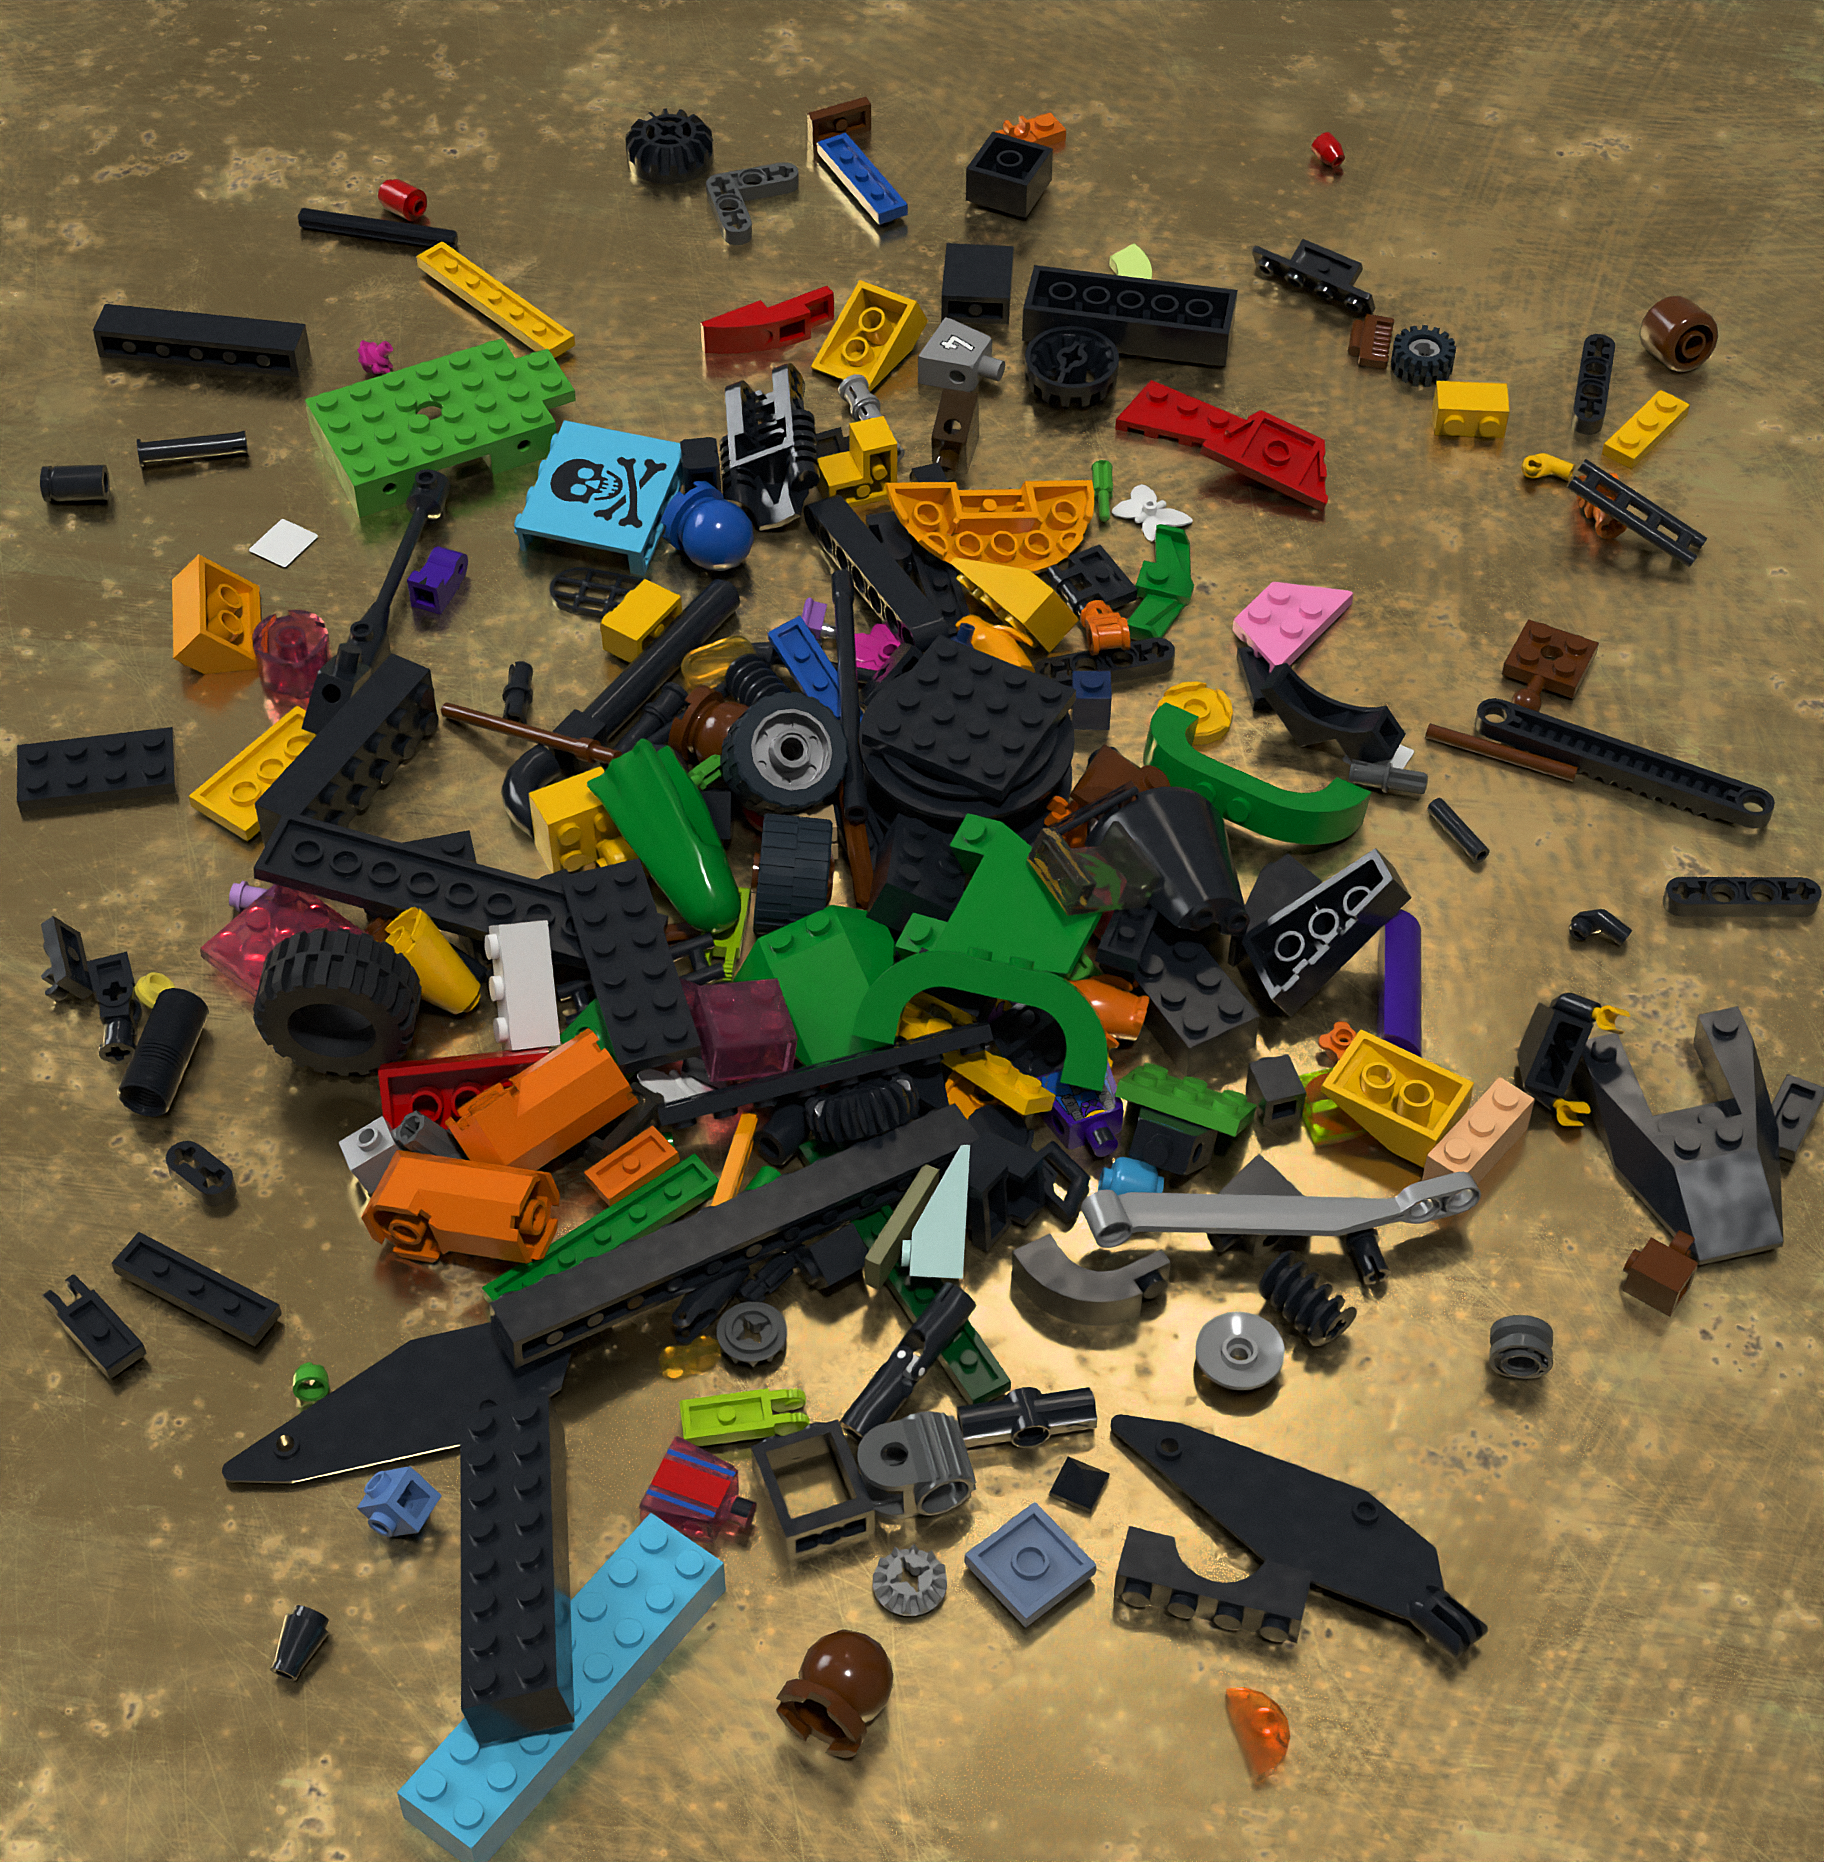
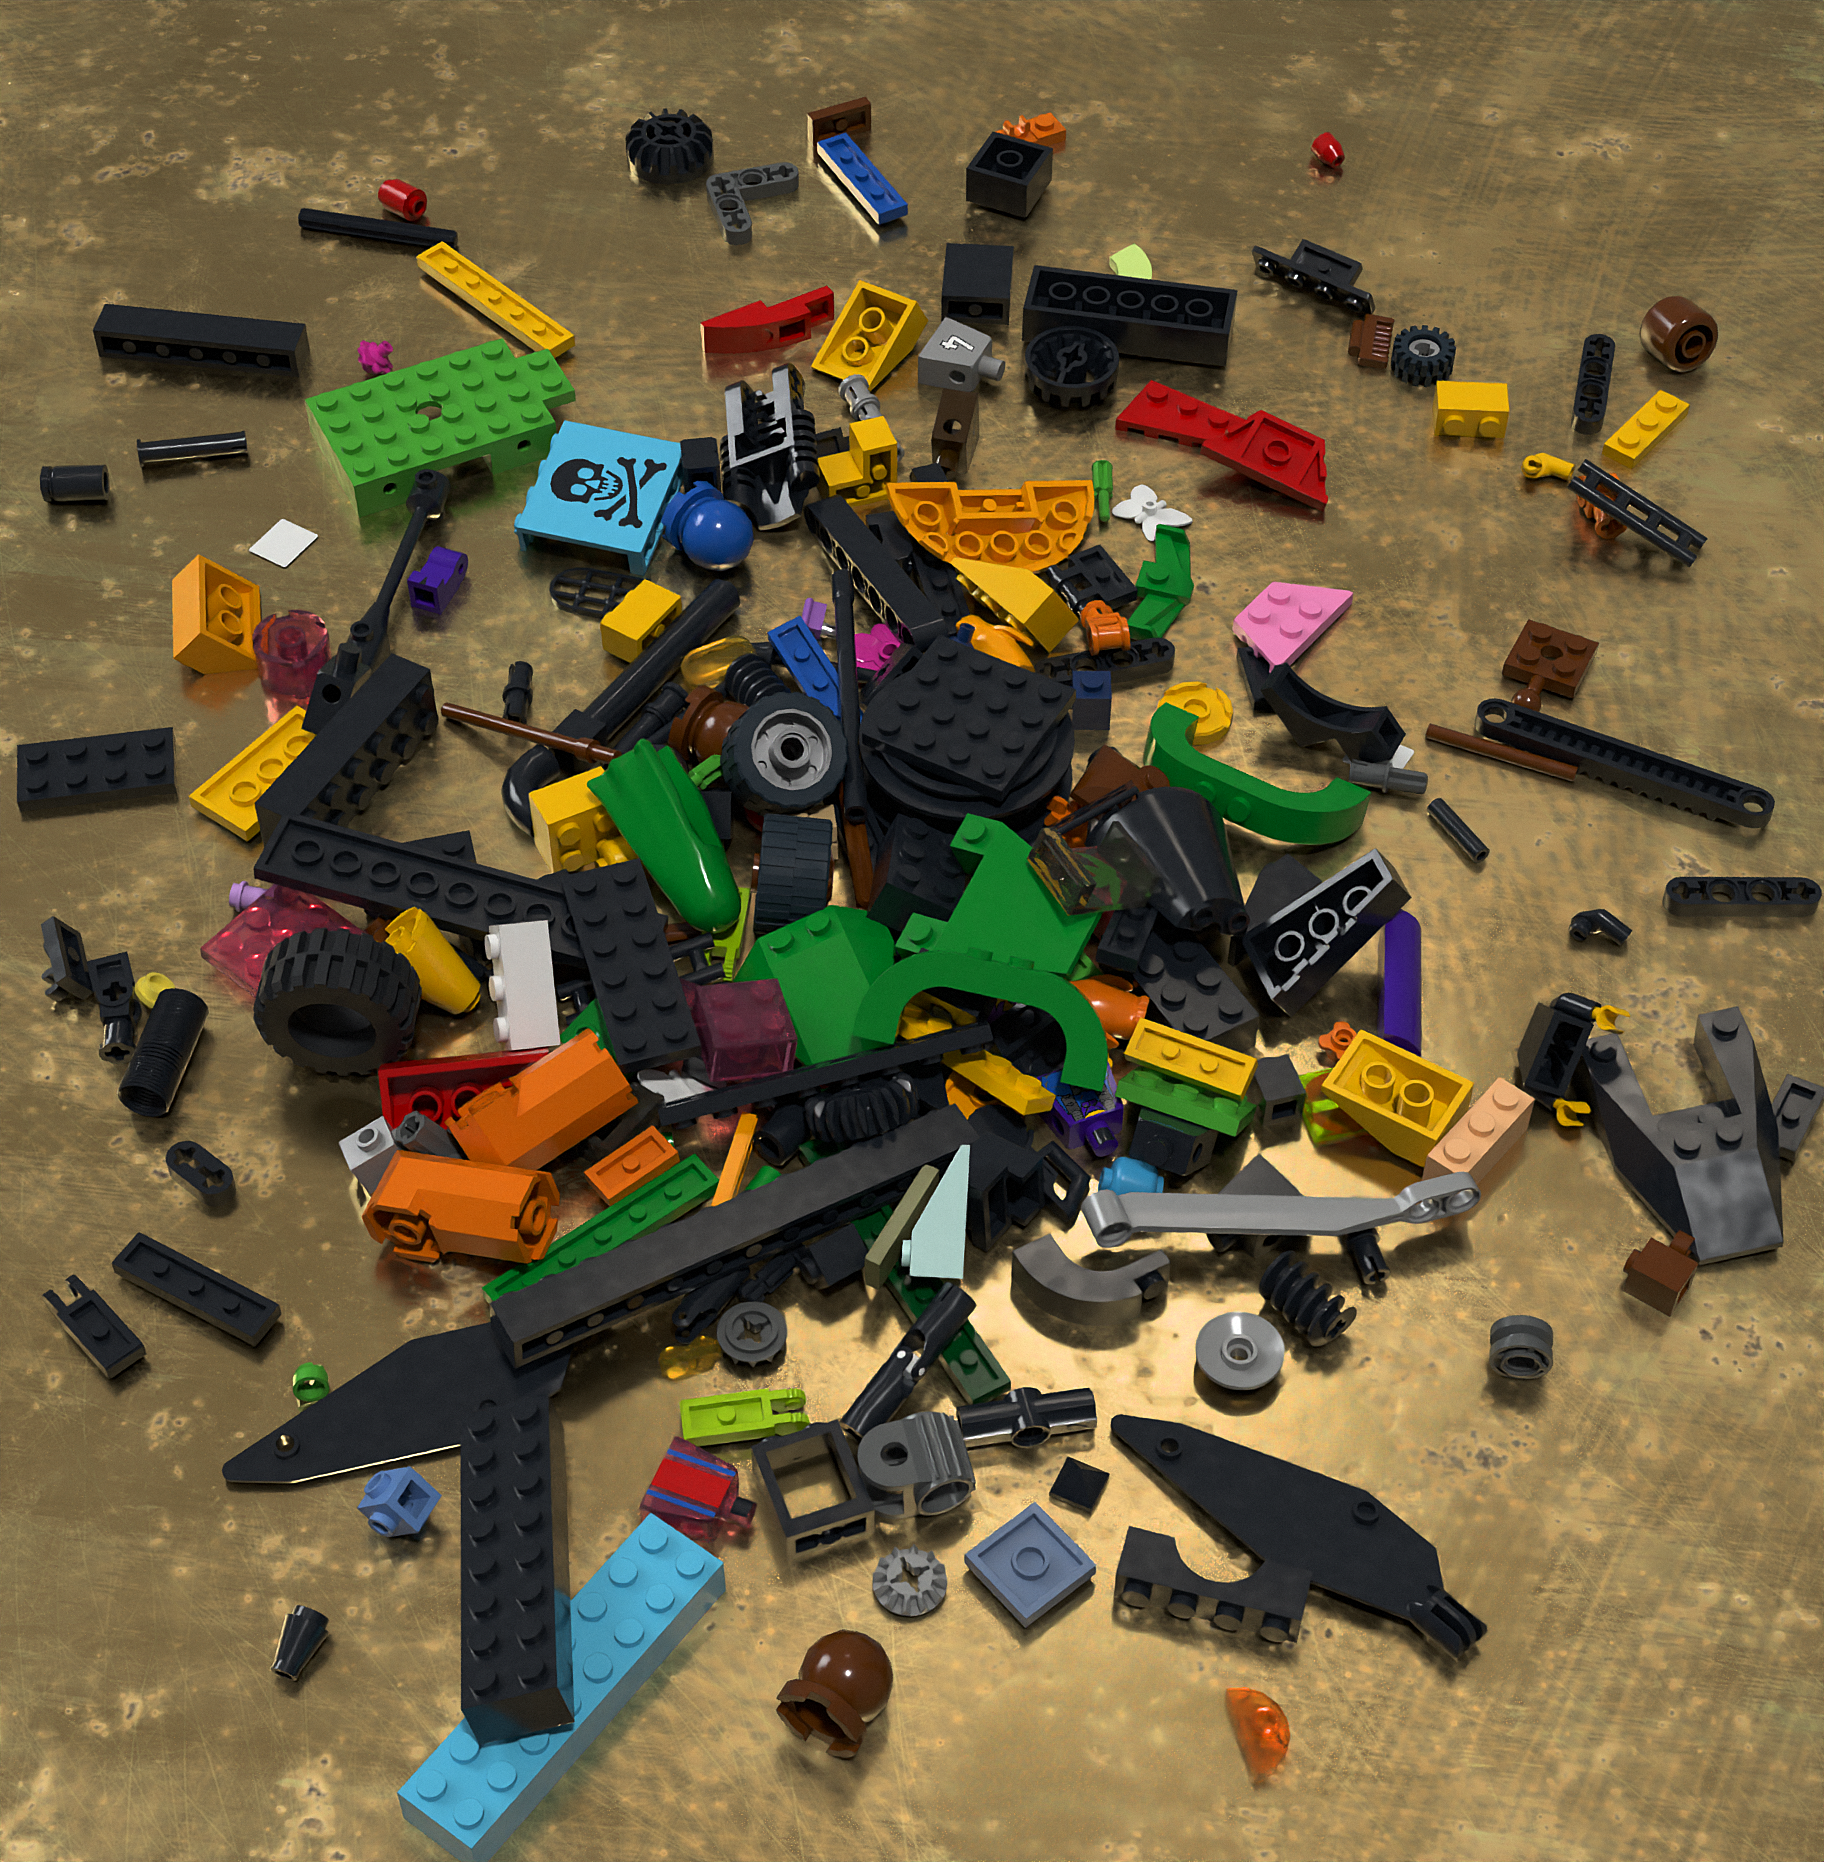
(1191, 1059): none -> yellow plate

